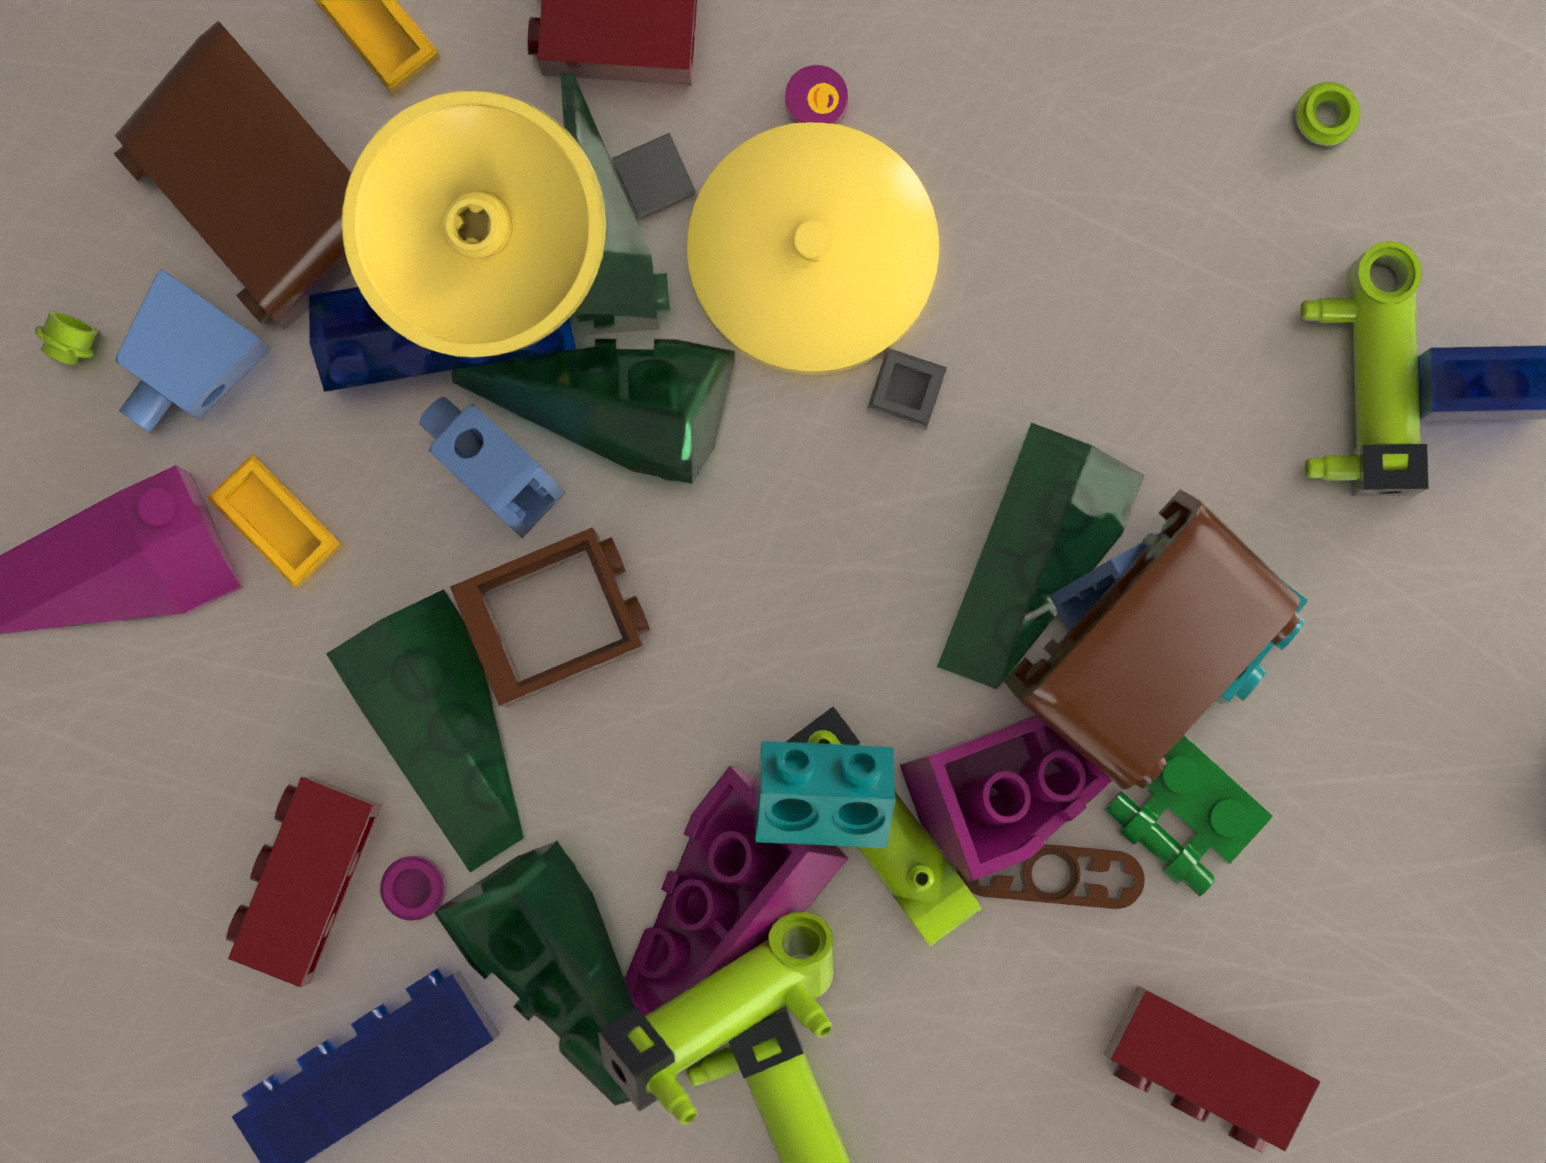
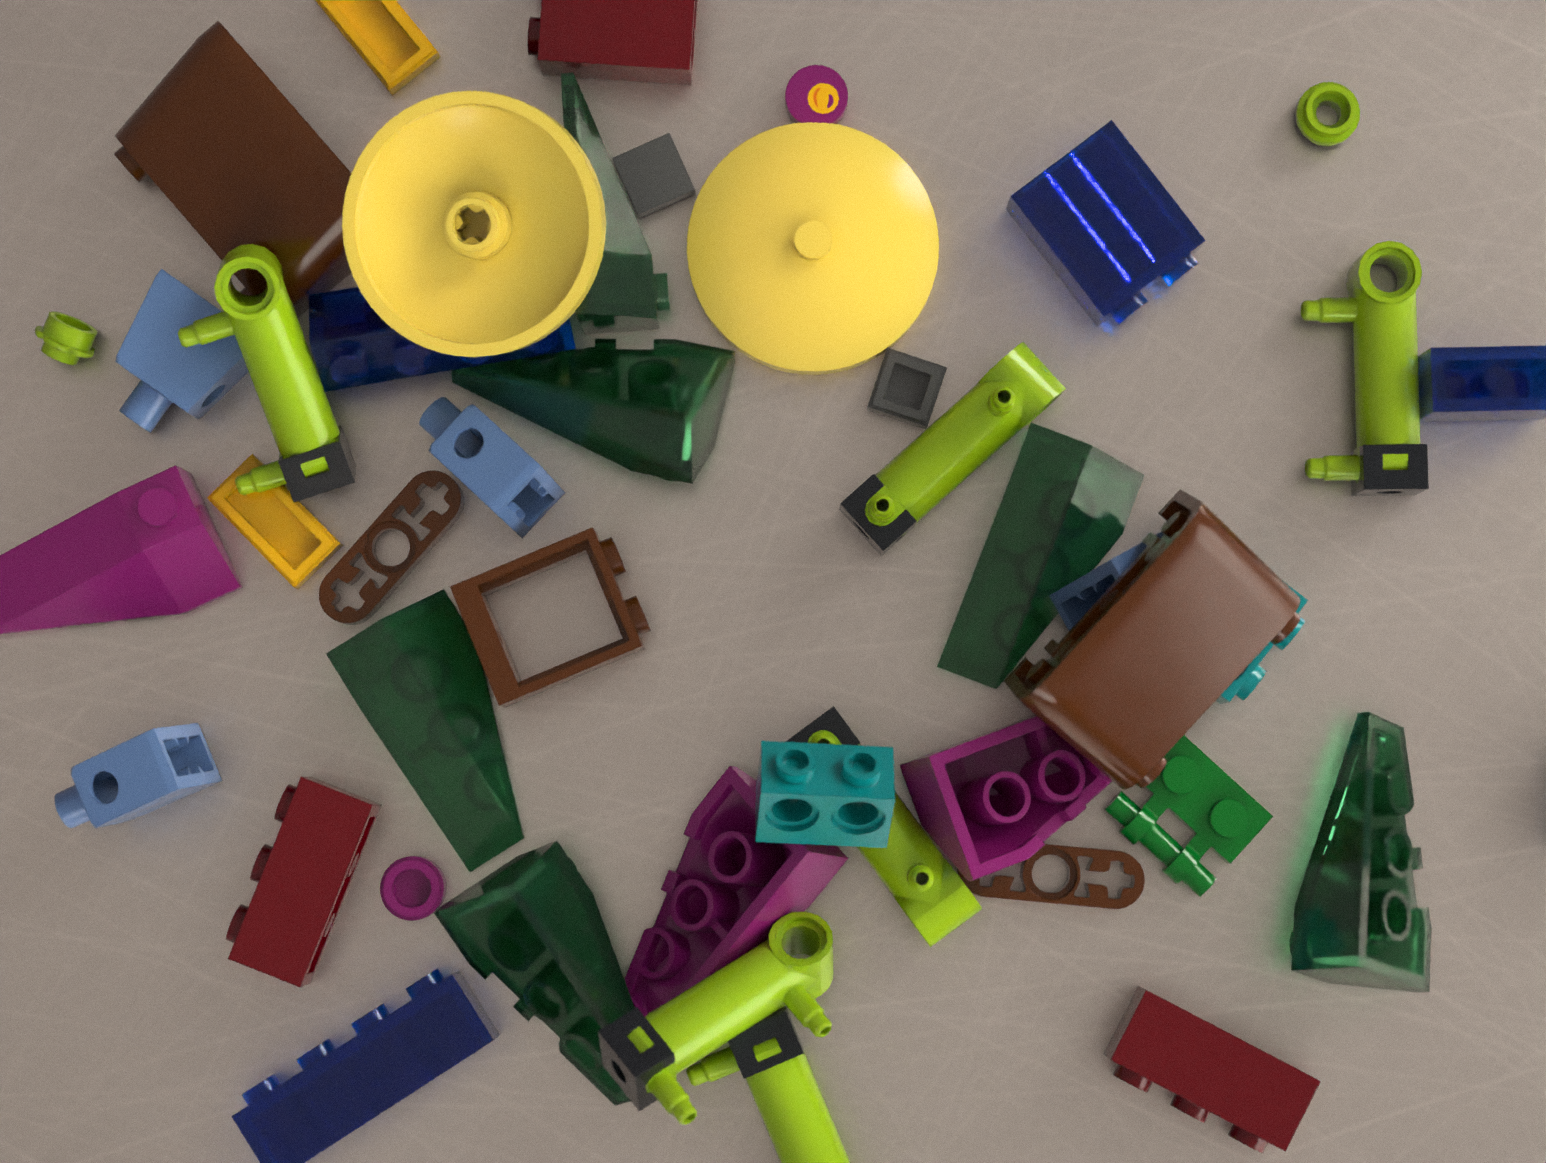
(138, 777): none -> medium blue torso
(309, 441): none -> lime piece
(364, 546): none -> reddish brown beam
(951, 448): none -> lime piece
(1106, 226): none -> clear blue brick
(1358, 894): none -> clear green wedge

